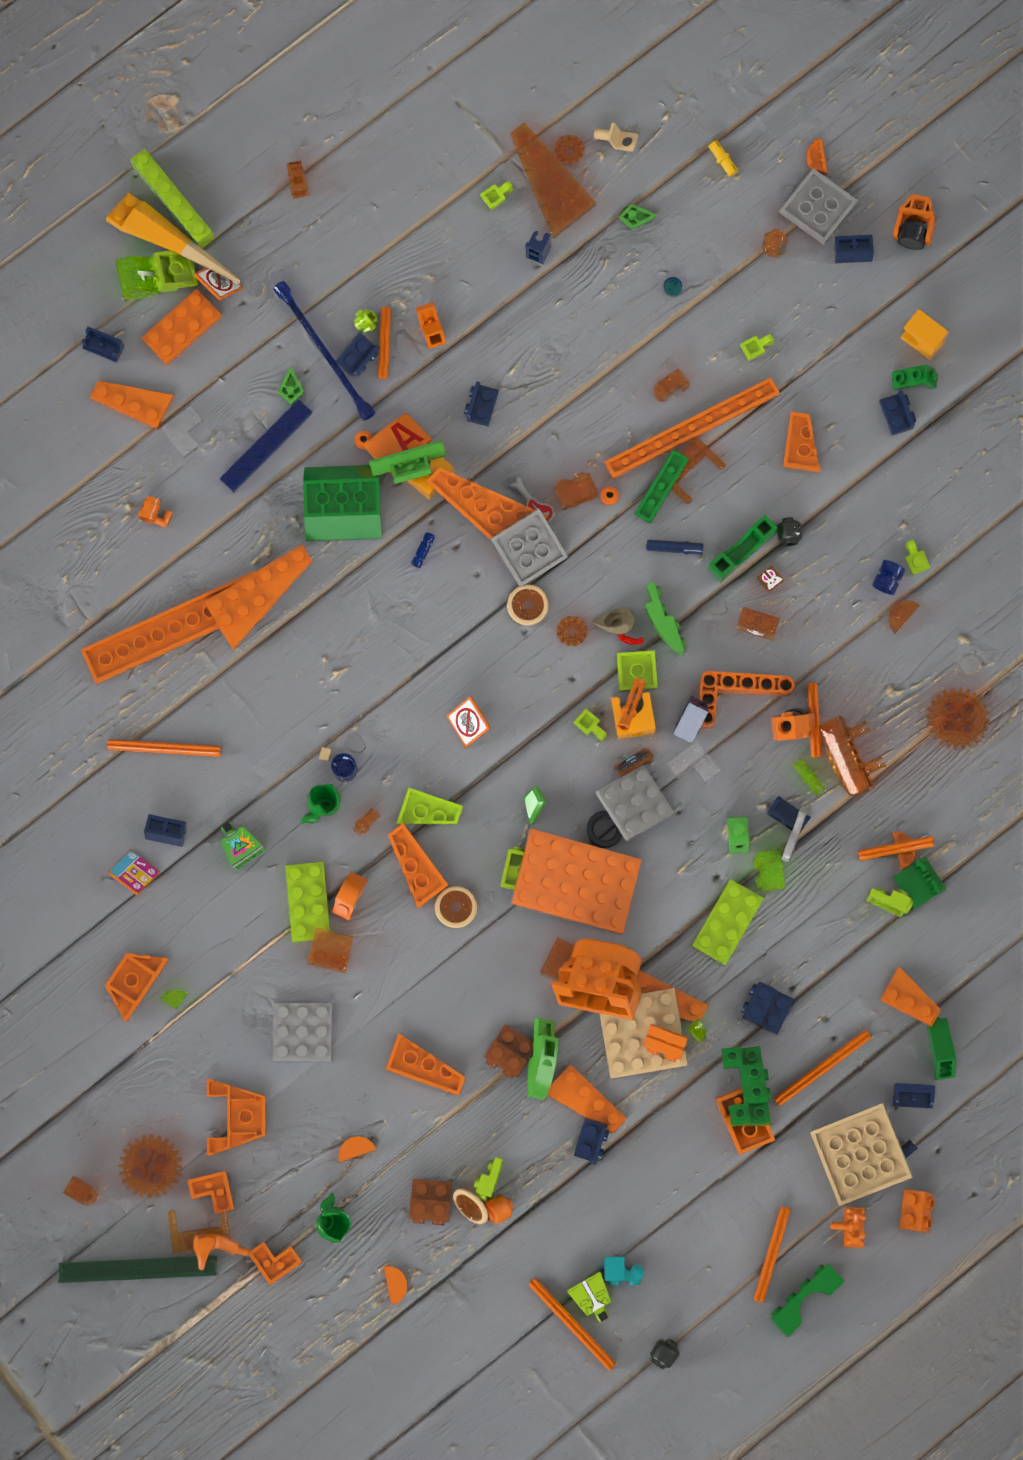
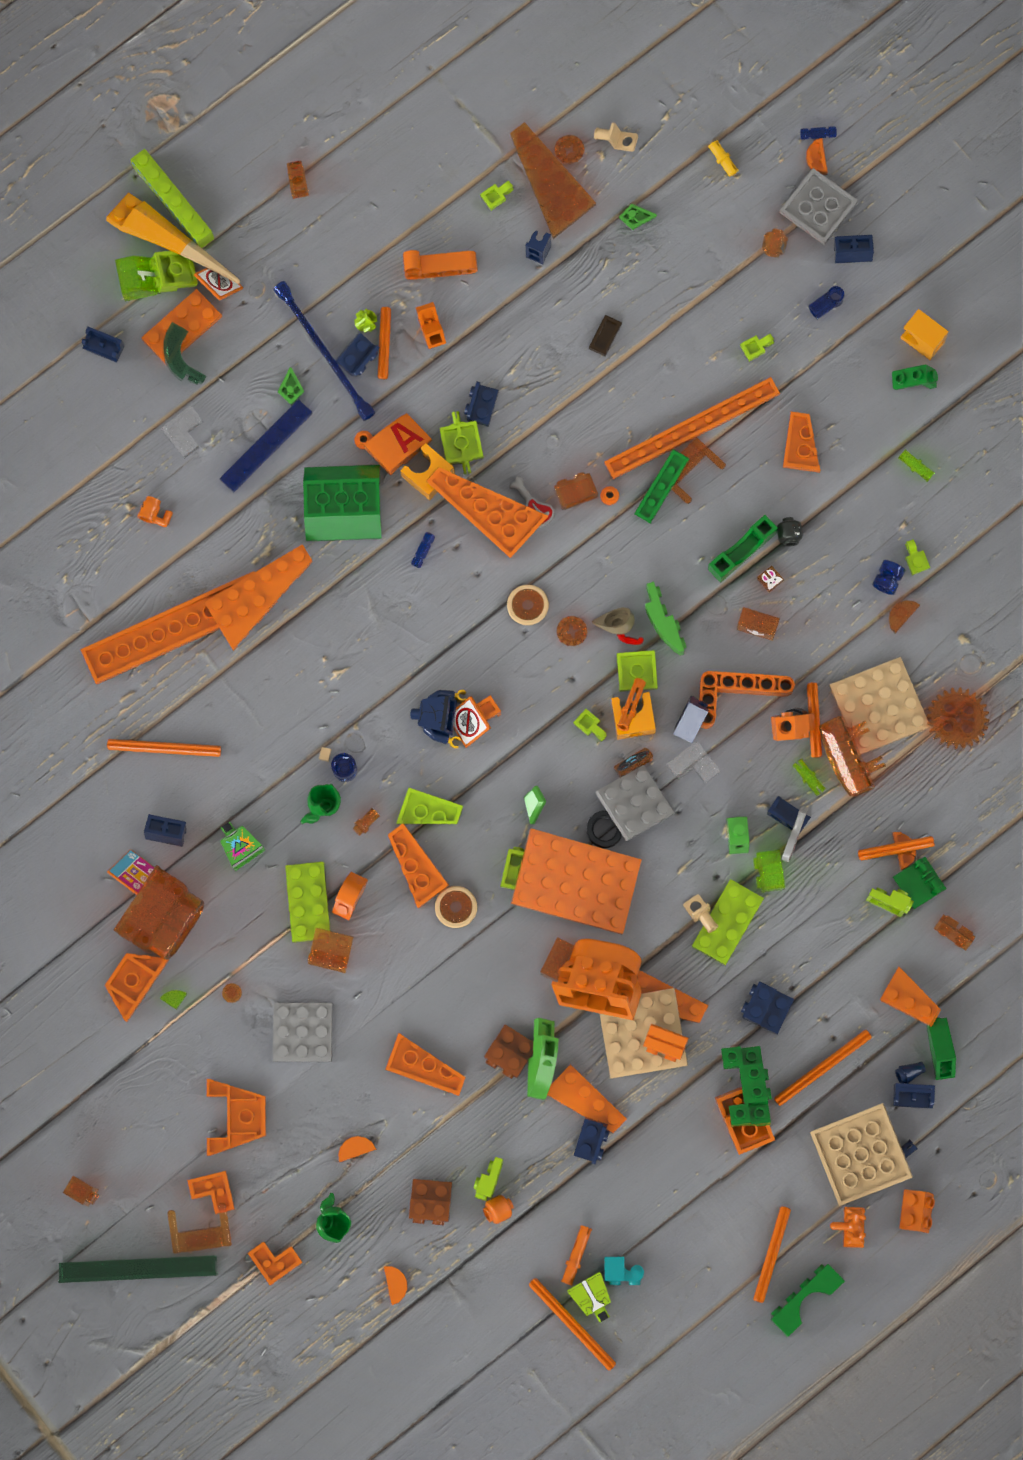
(133, 1161): clear orange gear -> none
(134, 402): orange wing -> none
(160, 915): none -> clear orange brick
(172, 355): none -> clear green arch
(206, 1242): orange animal -> none
(232, 993): none -> clear orange plate
(408, 463): bright green bracket -> none
(438, 264): none -> orange beam
(438, 715): none -> dark blue torso
(461, 442): none -> lime plate
(470, 1206): wheel -> none
(489, 708): none -> orange panel
(529, 547): light grey plate -> none
(576, 1255): none -> orange pin
(605, 335): none -> dark brown tile
(664, 1353): pearl dark grey head -> none
(669, 385): clear orange leg -> none
(672, 286): tile -> none
(675, 547): dark blue axle -> none
(698, 1030): clear neon green tile -> none
(701, 914): none -> tan bracket
(818, 132): none -> clear blue axle
(826, 303): none -> clear blue piece
(884, 700): none -> tan plate
(898, 413): dark blue bracket -> none
(909, 1072): none -> dark blue cone
(912, 235): orange piece -> none
(916, 465): none -> clear neon green pin
(961, 937): none -> clear orange hinge

